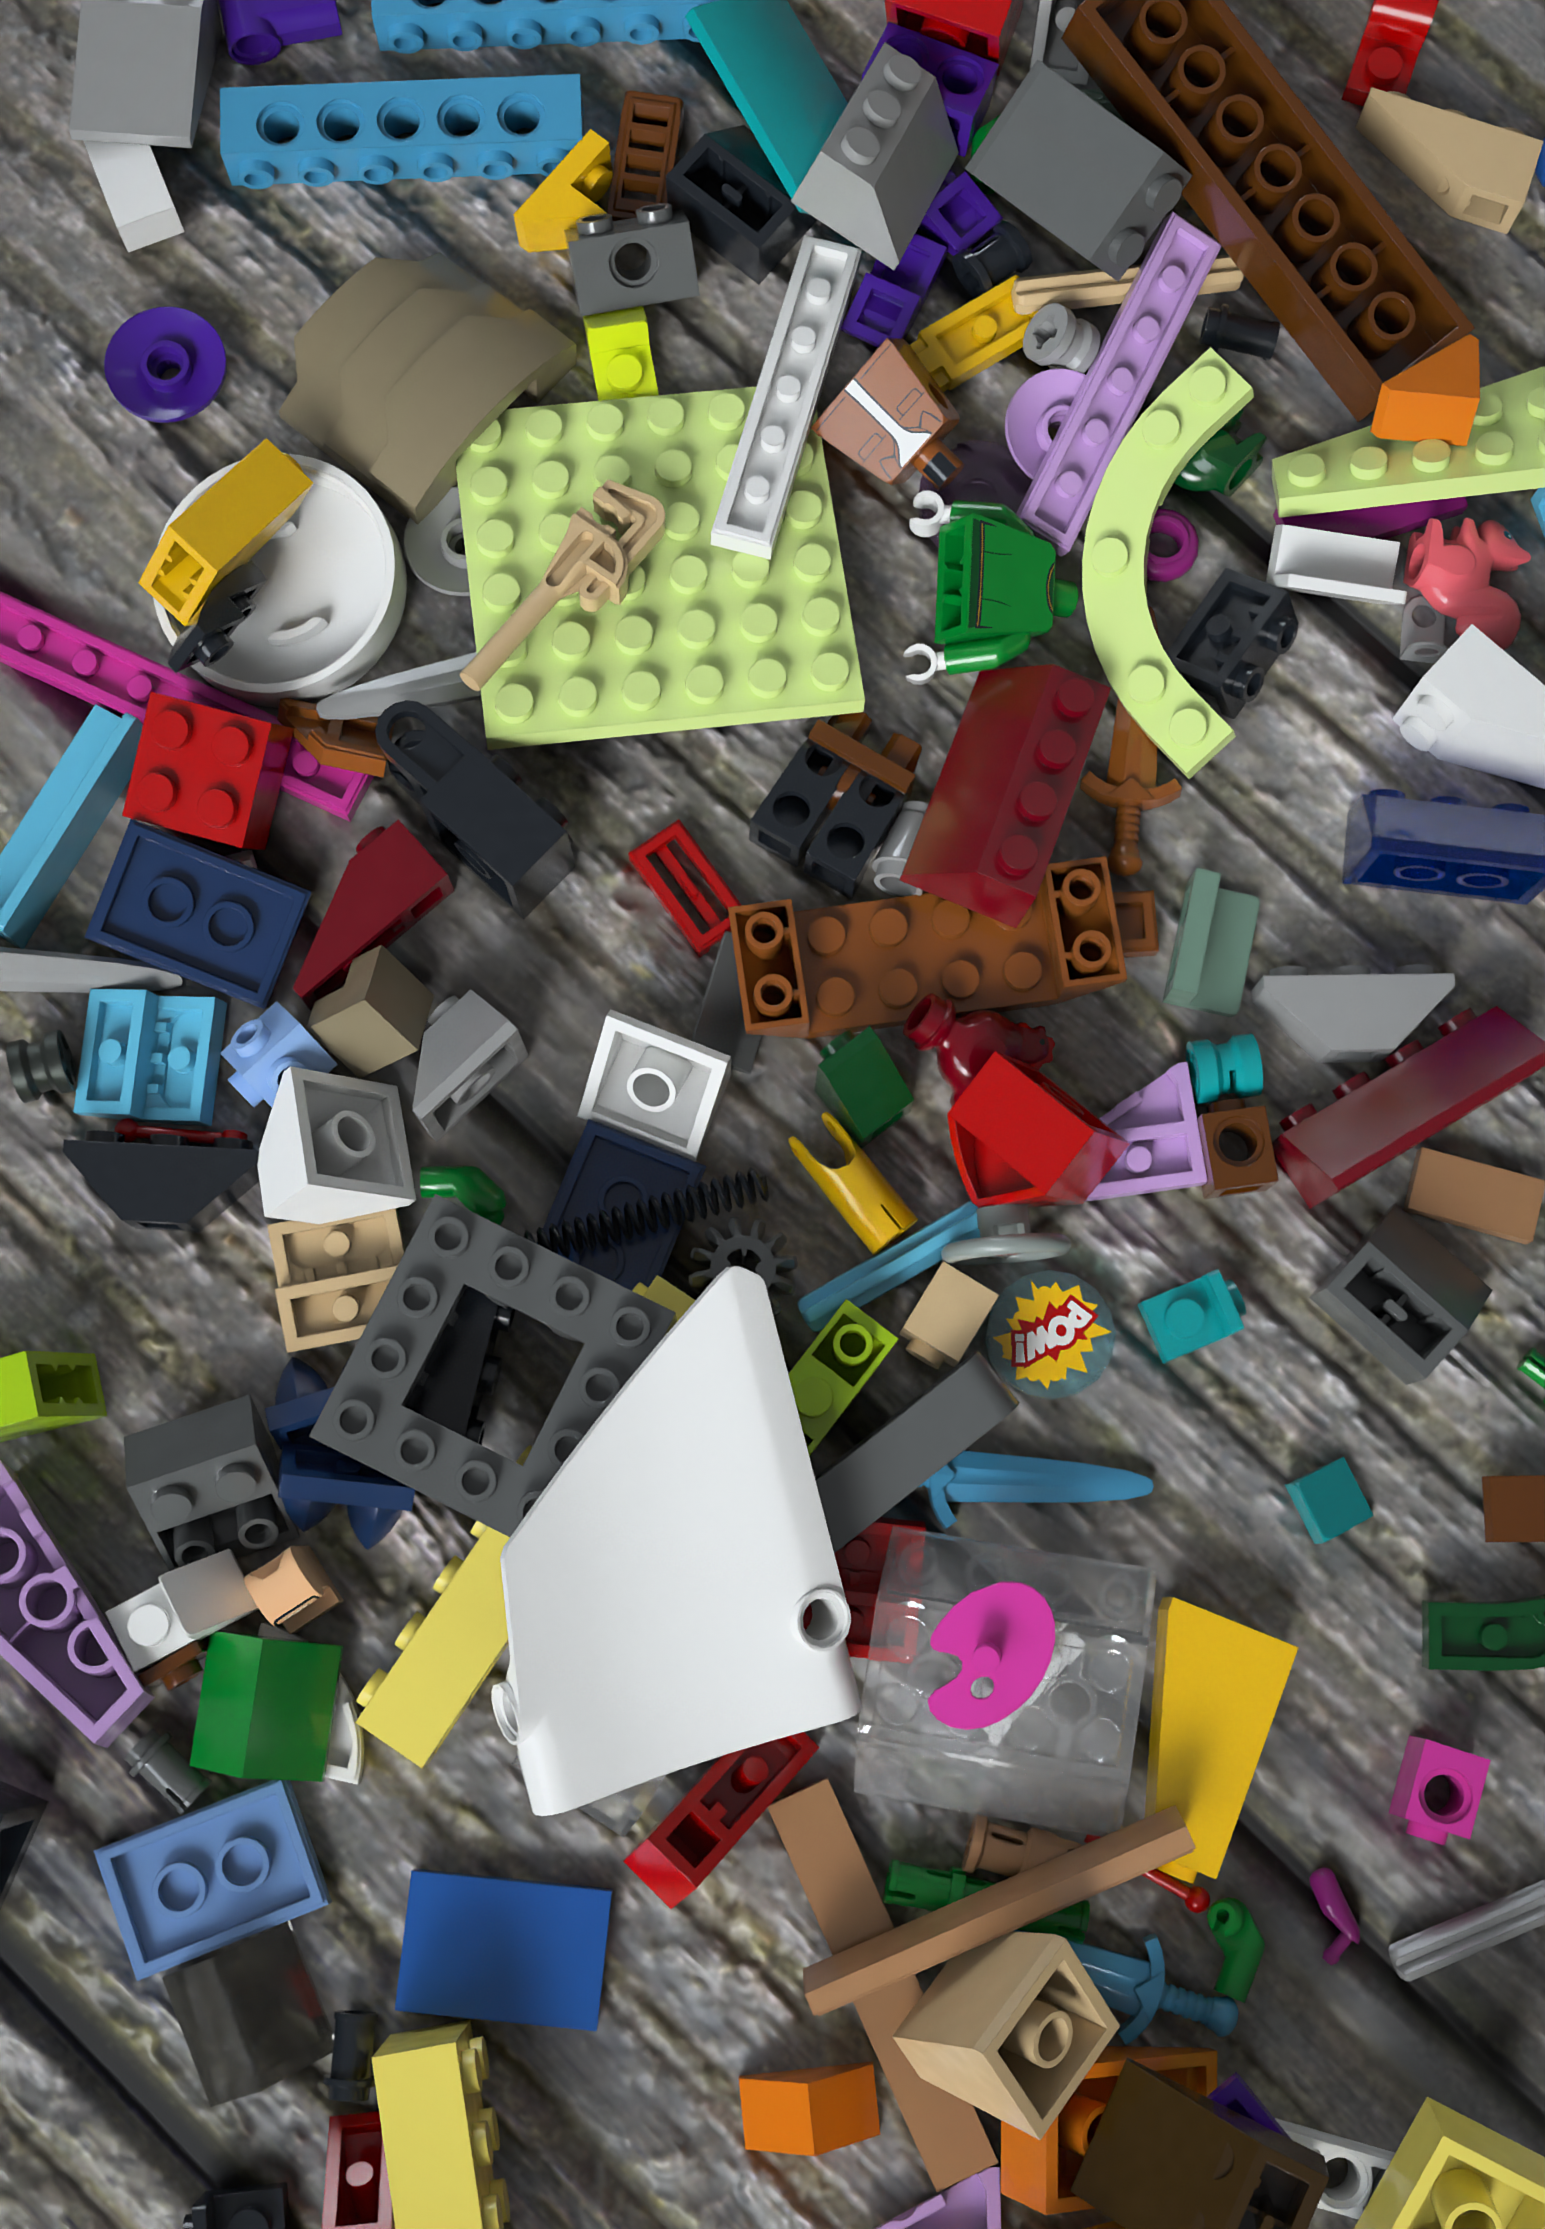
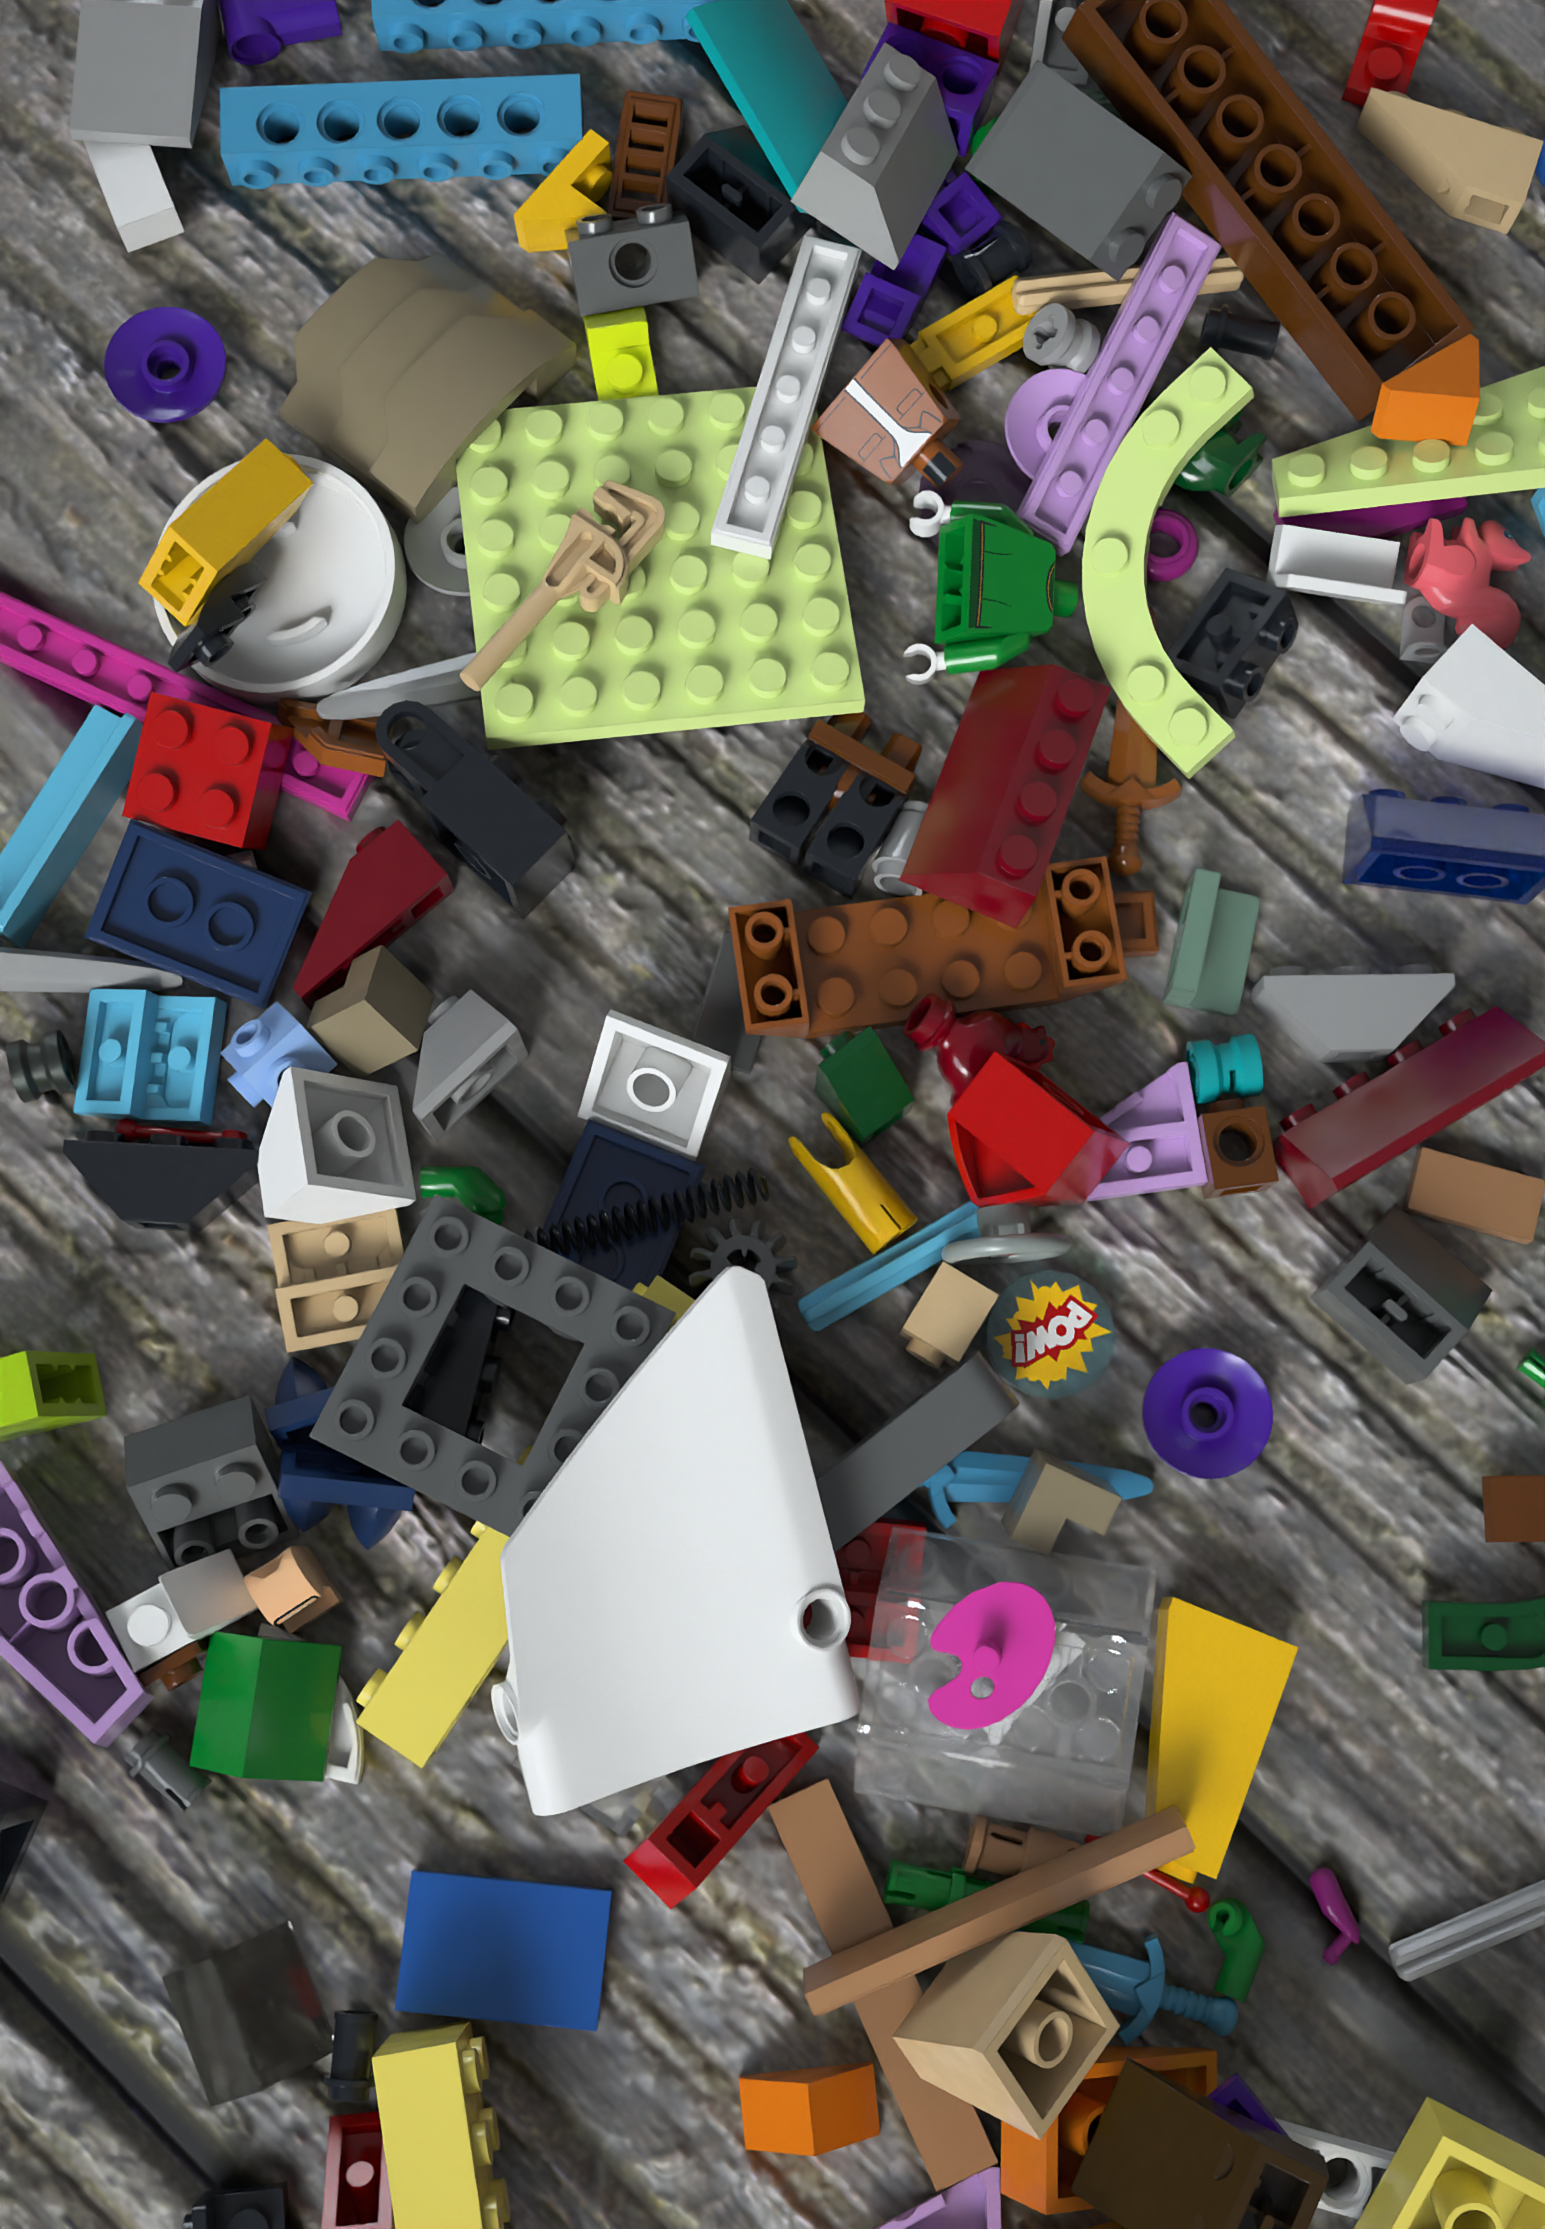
(212, 1877): medium blue tile -> none
(657, 845): red tile -> none
(837, 1369): lime slope -> none
(1049, 1495): none -> dark tan piece
(1193, 1315): teal bracket -> none
(1239, 1406): none -> dark purple dish
(1329, 1501): teal slope -> none
(1466, 1780): dark pink brick -> none

